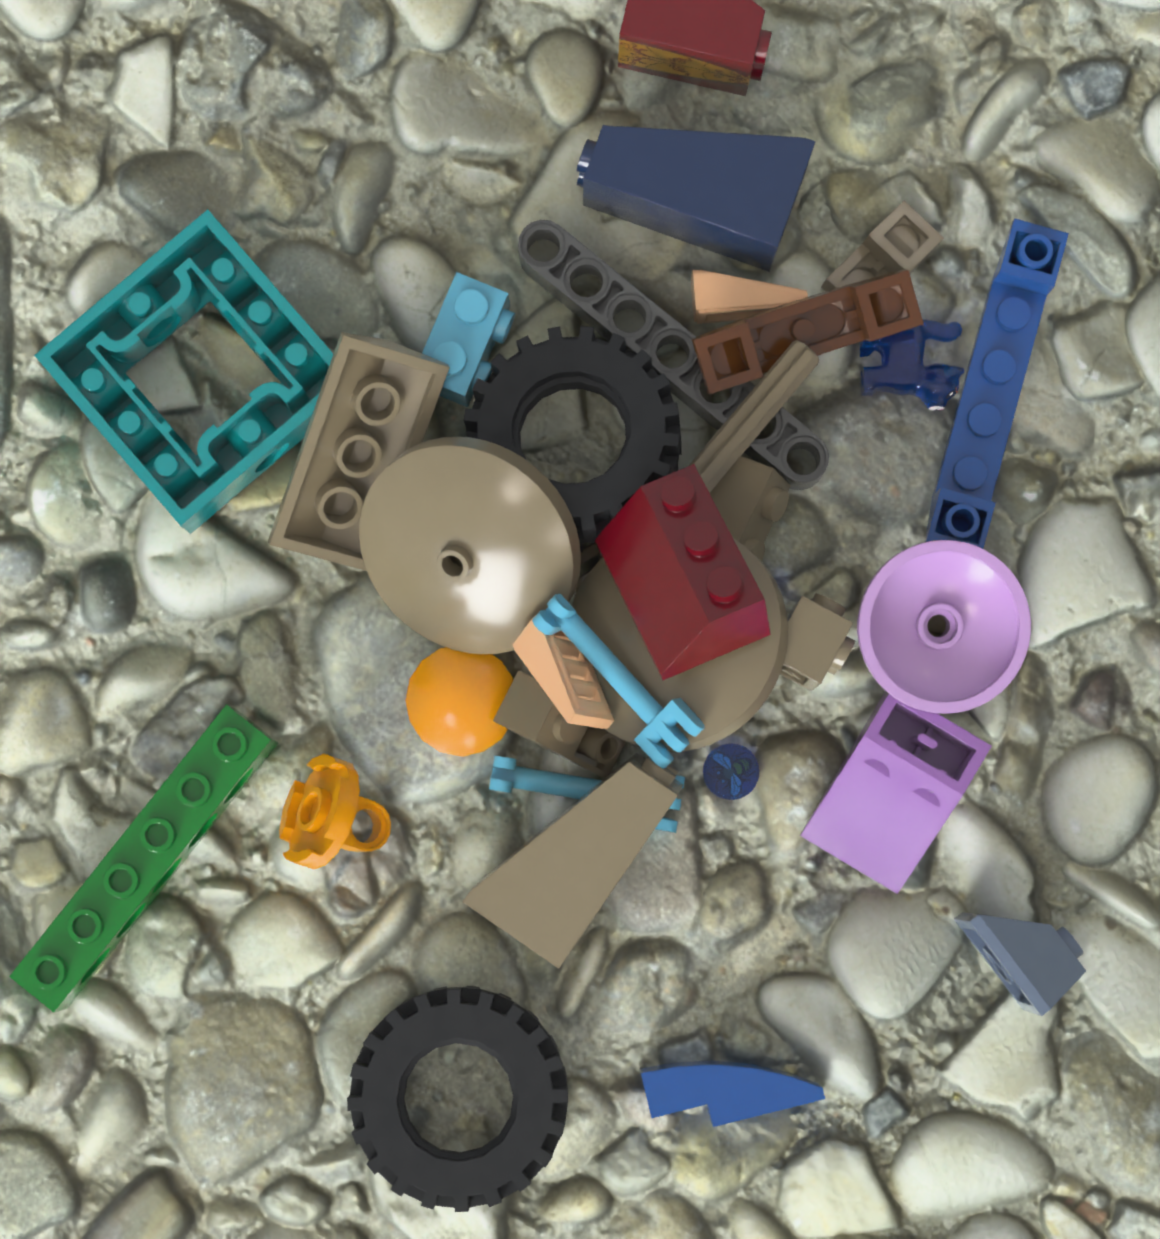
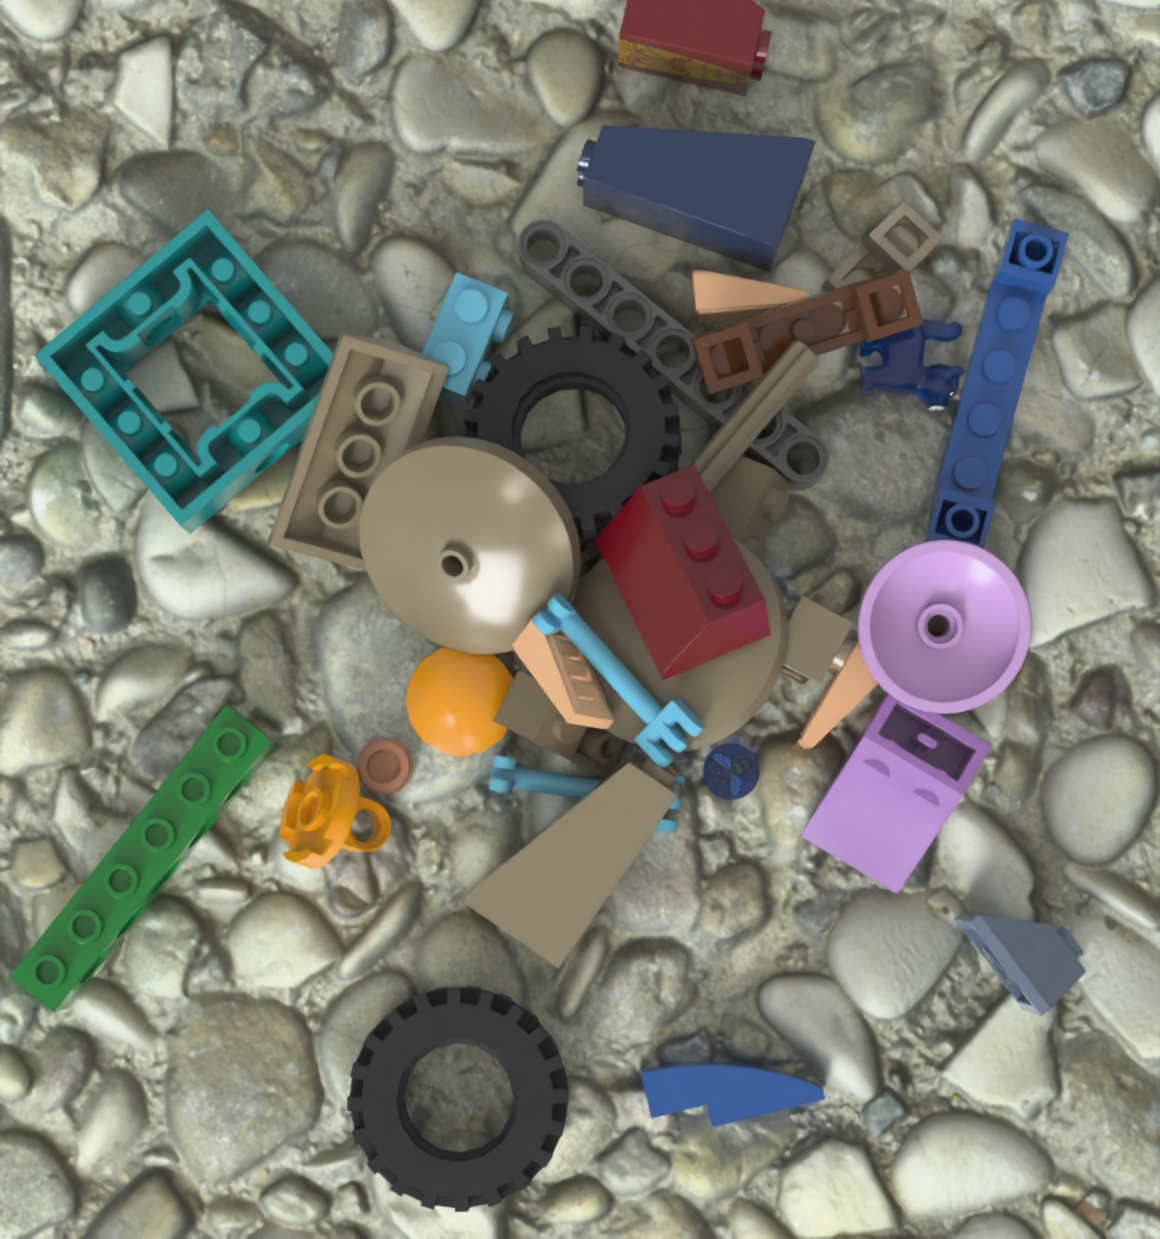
(384, 766): none -> nougat tile
(839, 698): none -> light nougat slope

